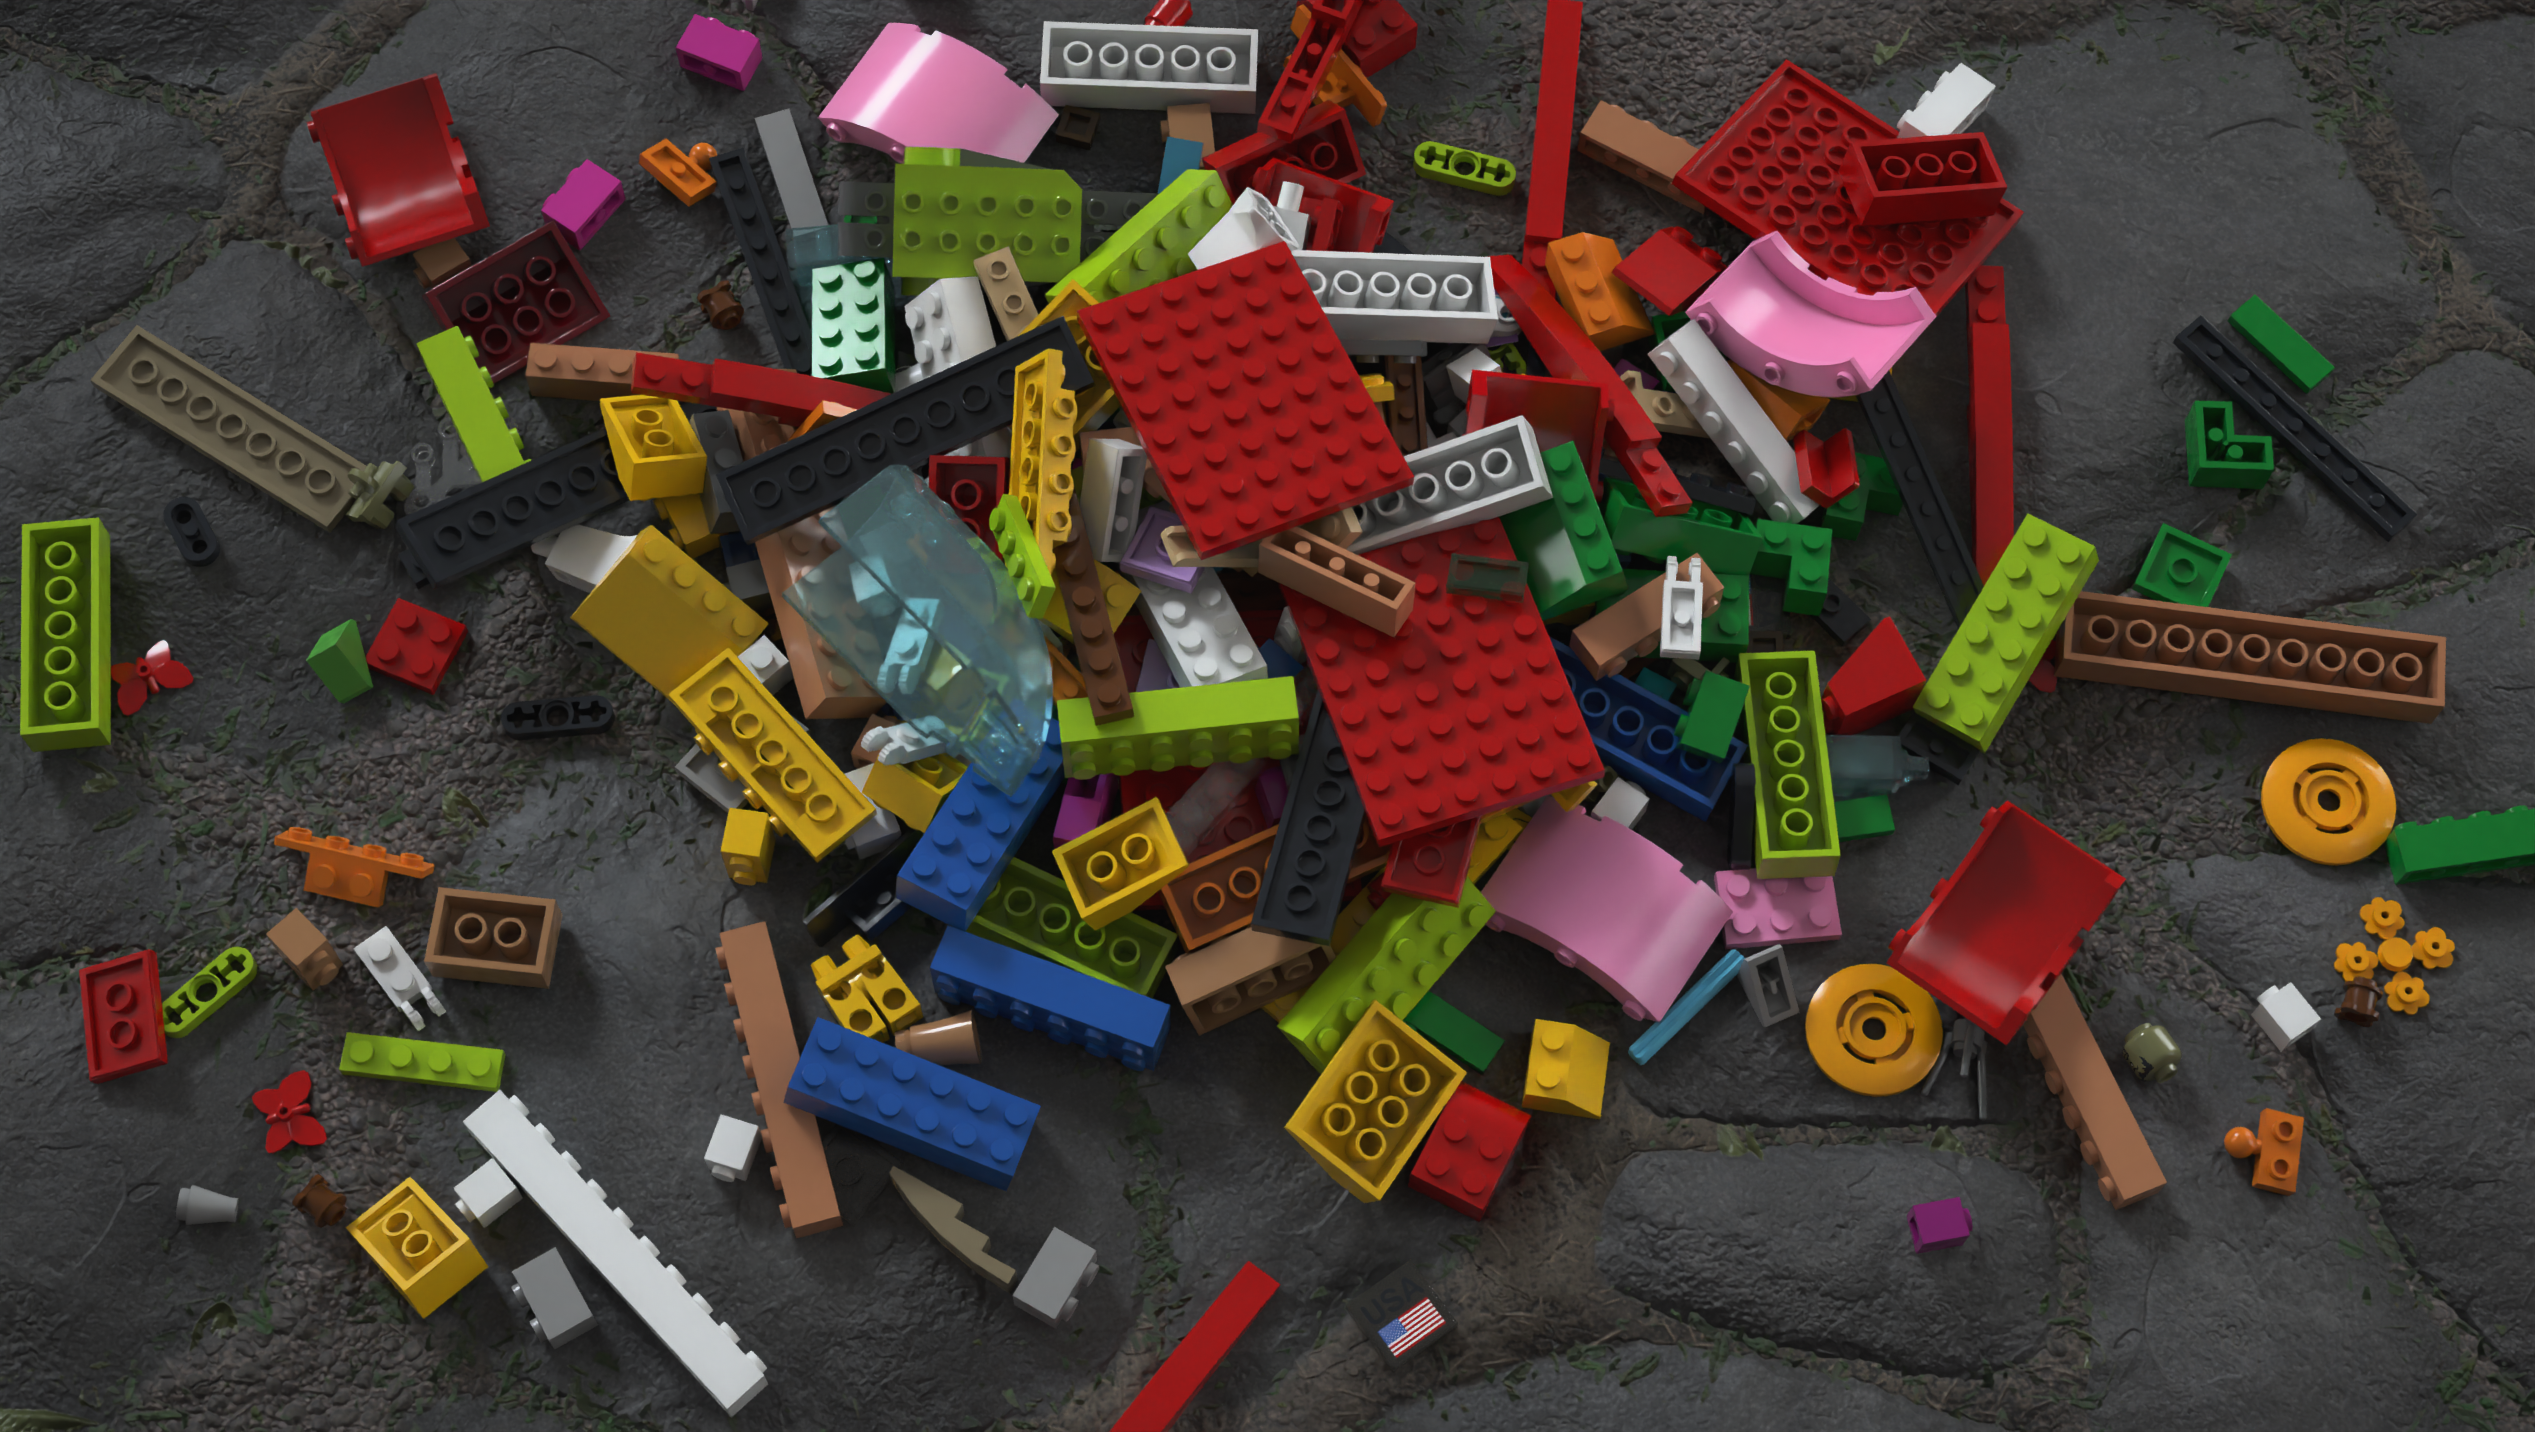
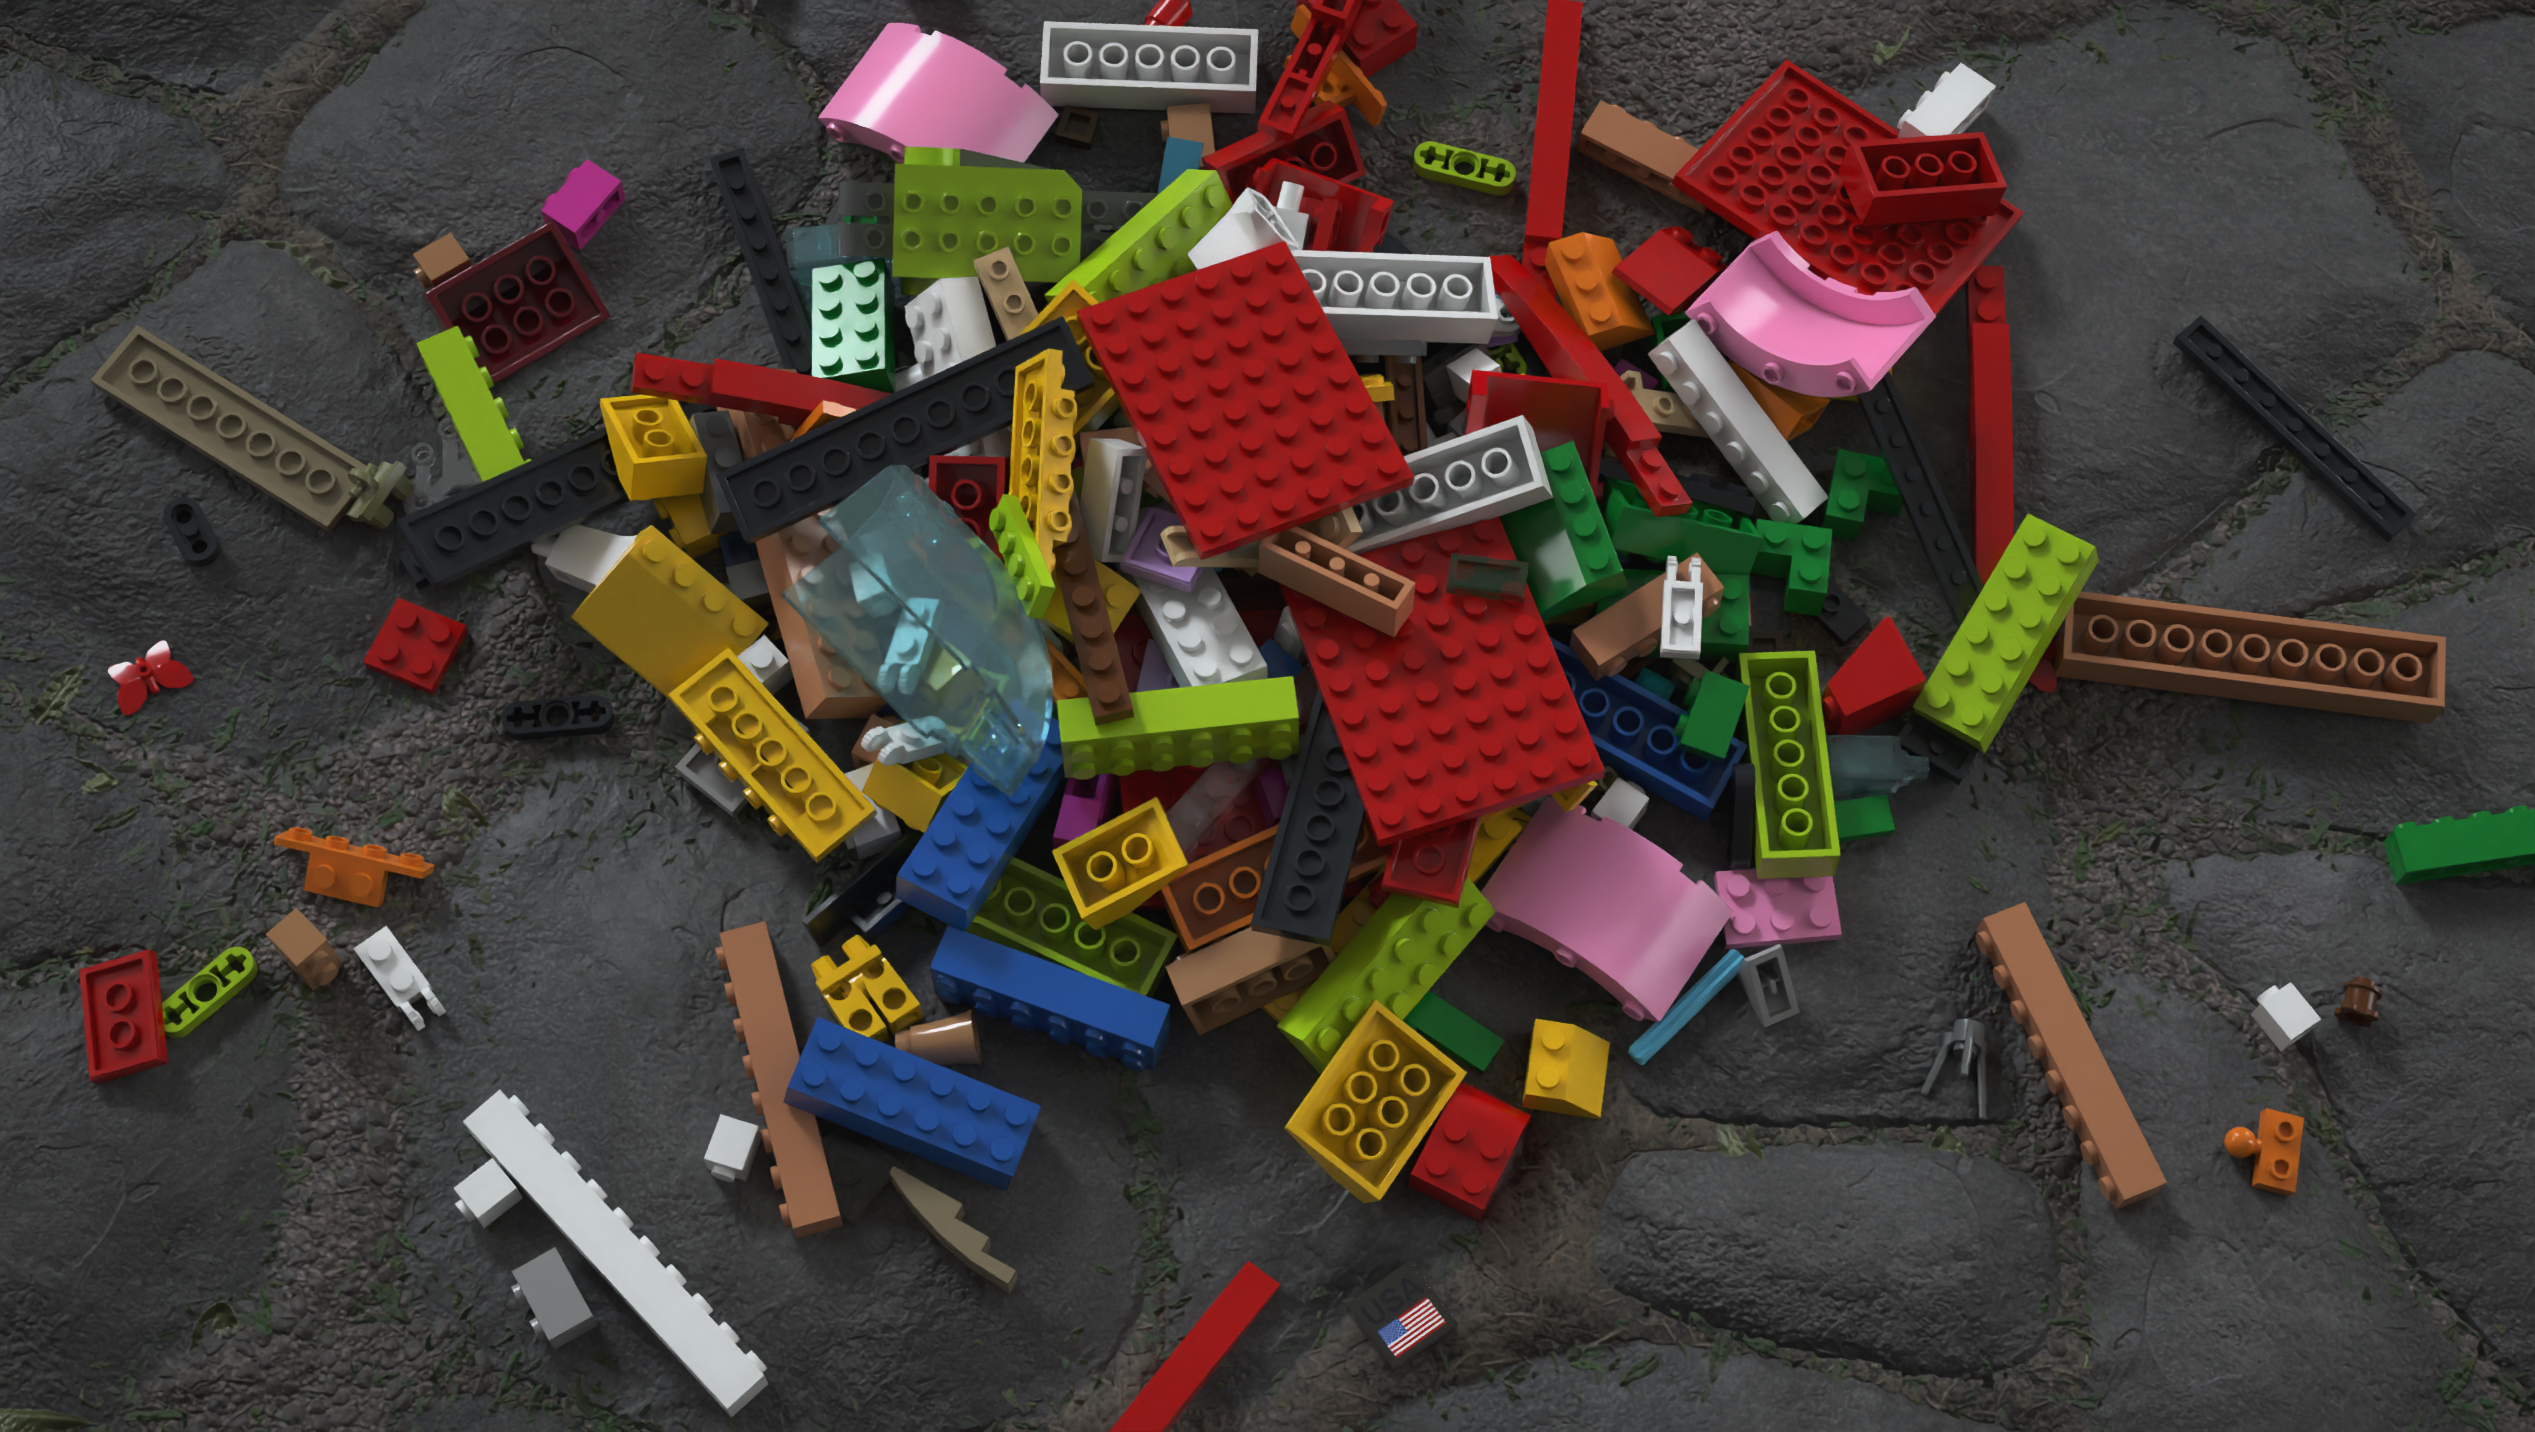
(65, 635): lime brick -> none
(205, 1206): light grey cone -> none
(285, 1112): red piece -> none
(321, 1202): reddish brown brick -> none
(341, 662): bright green slope -> none
(398, 170): red panel -> none
(417, 1247): yellow slope -> none
(422, 1062): lime plate -> none
(493, 937): medium nougat brick -> none
(581, 371): nougat brick -> none
(680, 173): orange plate -> none
(719, 52): dark pink brick -> none
(721, 306): reddish brown brick -> none
(748, 846): yellow brick -> none
(790, 170): light grey tile -> none
(1056, 1278): light grey brick -> none
(1826, 468): red panel -> none
(1837, 1019): light orange piece -> none
(1939, 1225): magenta brick -> none
(2005, 921): red panel -> none
(2152, 1053): olive head -> none
(2181, 569): green plate -> none
(2218, 455): green brick -> none
(2281, 344): green tile -> none
(2293, 808): light orange piece -> none
(2394, 955): light orange plant -> none

